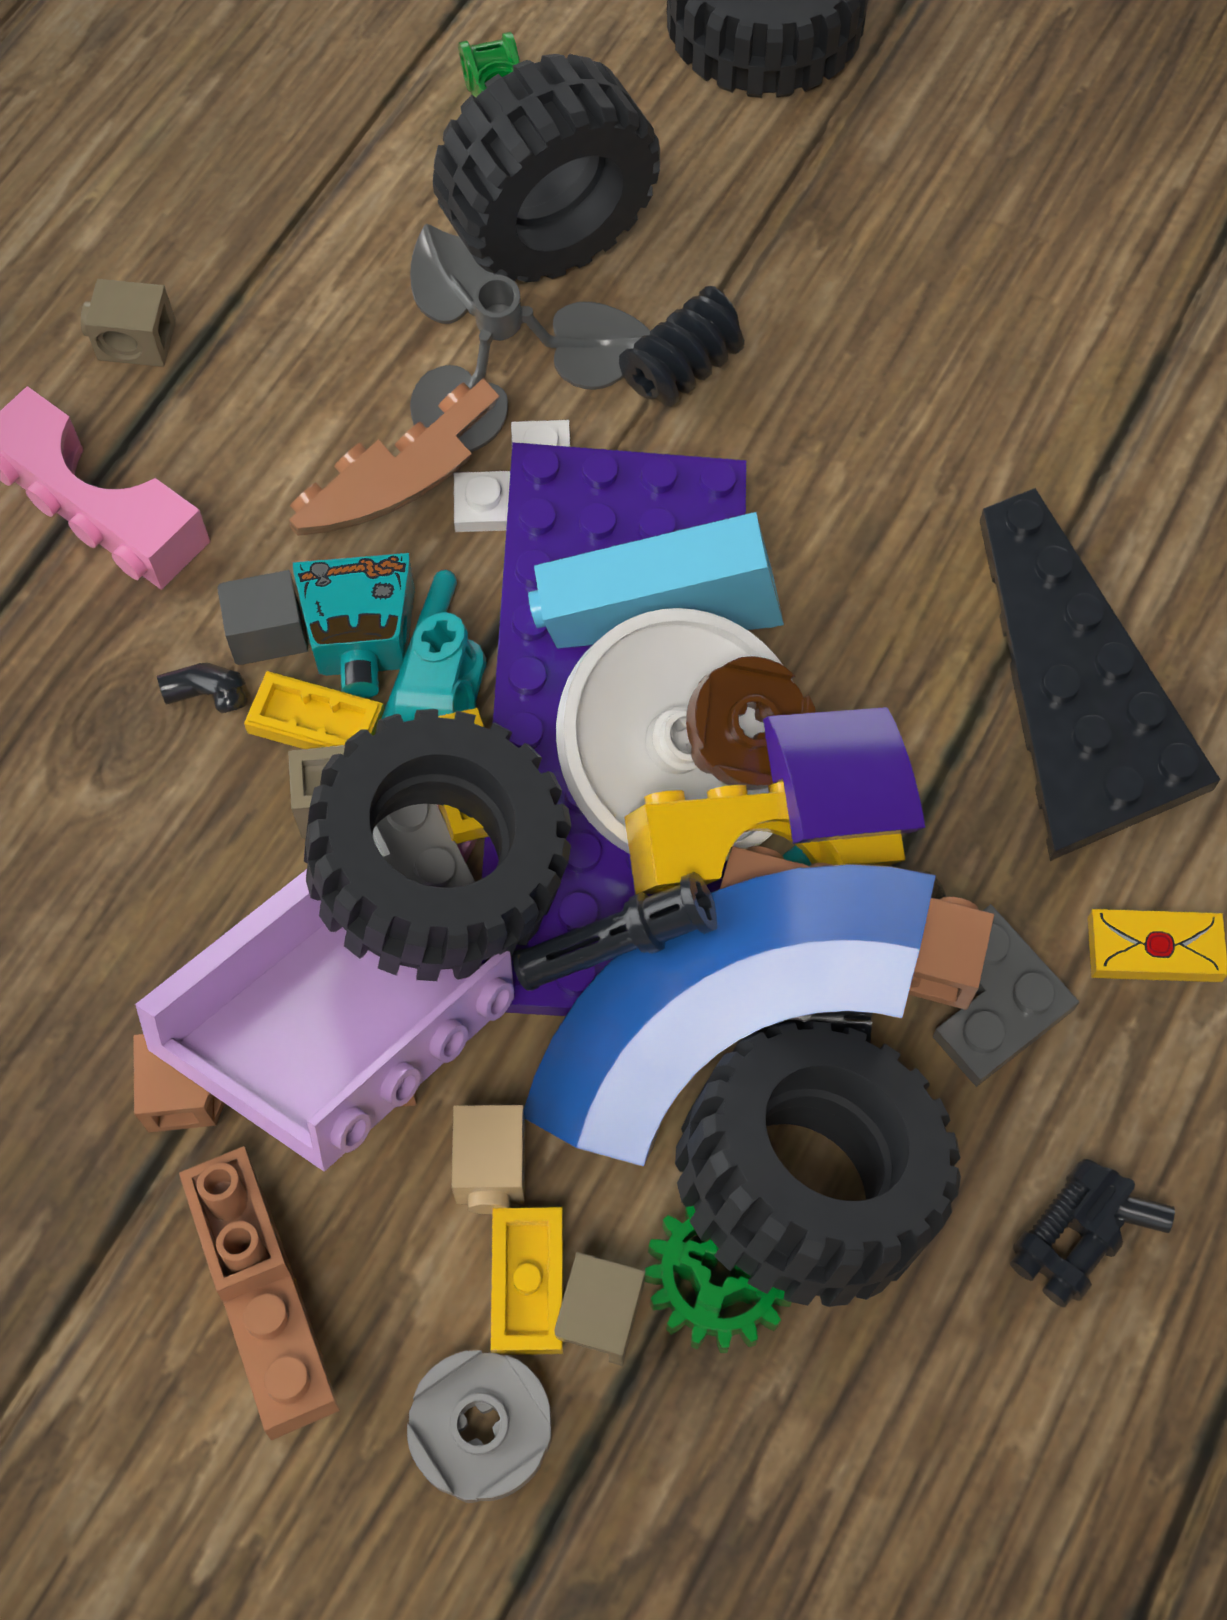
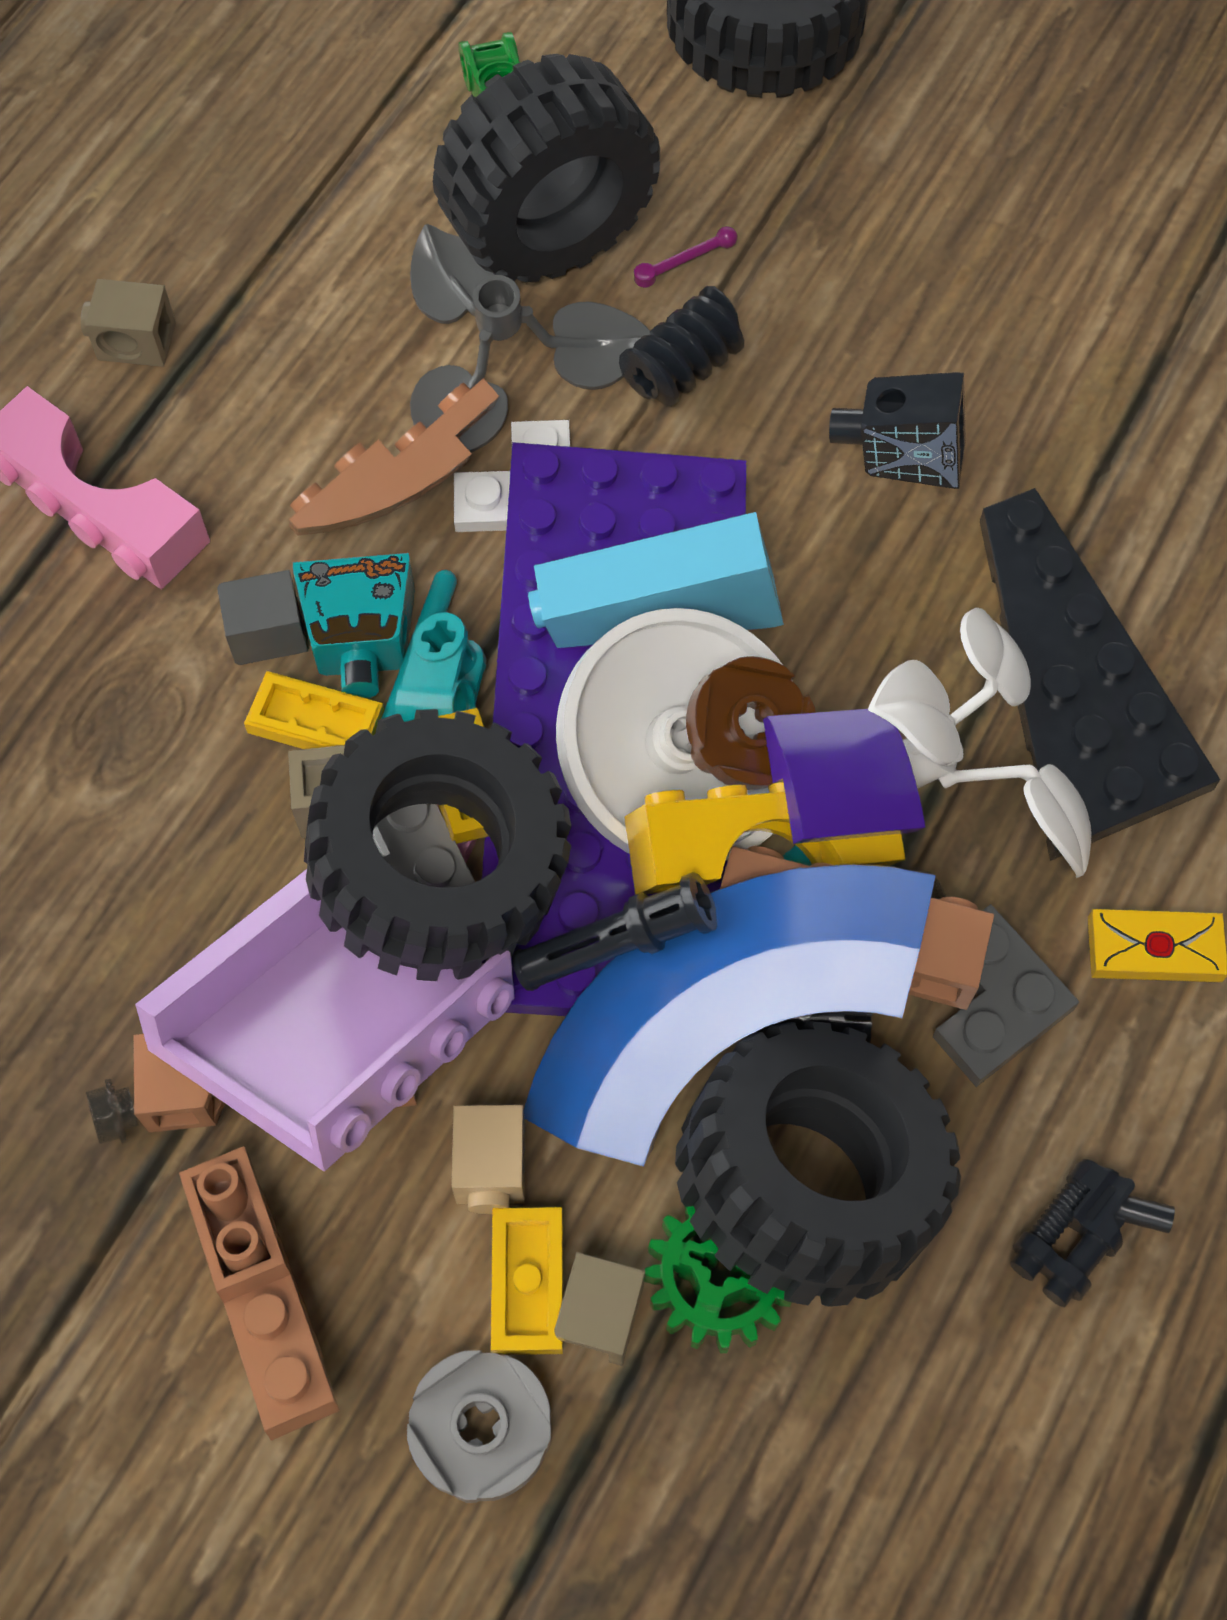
(112, 1112): none -> clear smoke plate
(204, 679): black arm -> none
(646, 273): none -> magenta hinge
(908, 428): none -> black torso
(920, 709): none -> white plant

